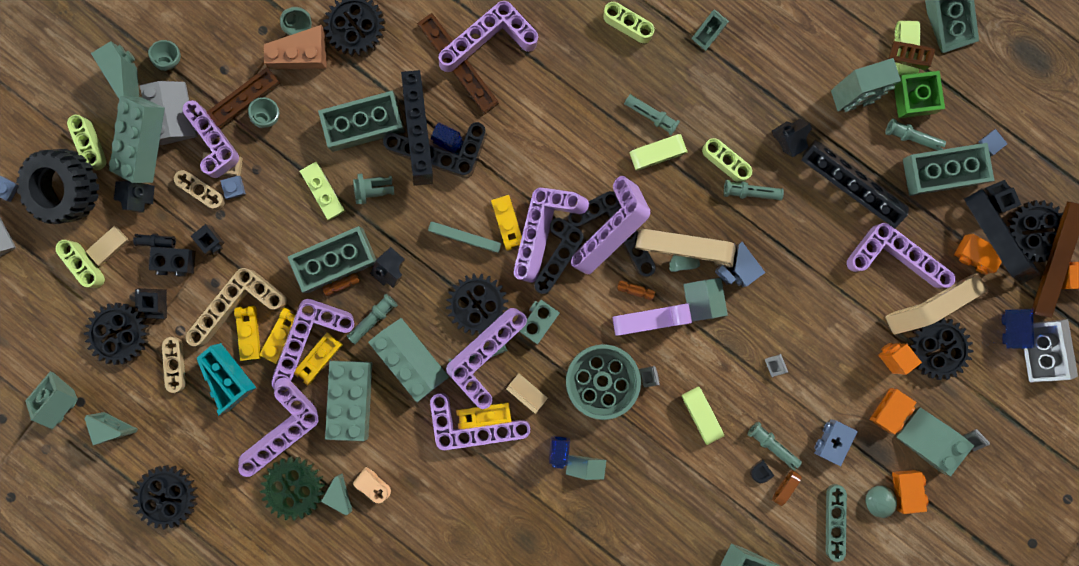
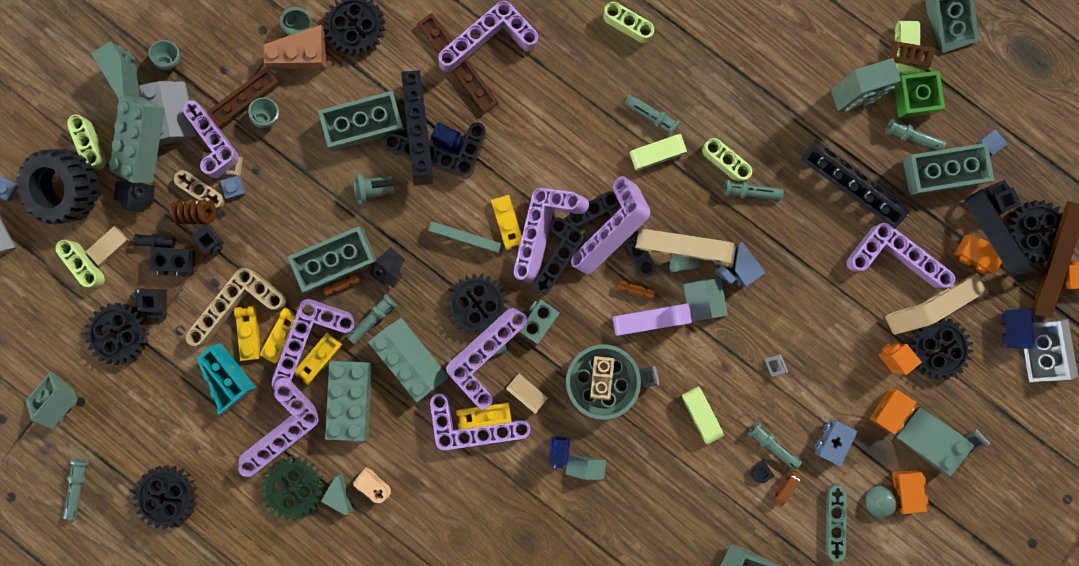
(75, 480): none -> sand green pin
(106, 428): sand green slope -> none
(166, 360): tan beam -> none
(193, 211): none -> reddish brown piece
(322, 191): yellowish green plate -> none
(602, 378): none -> tan slope
(710, 30): sand green slope -> none
(793, 136): black brick -> none

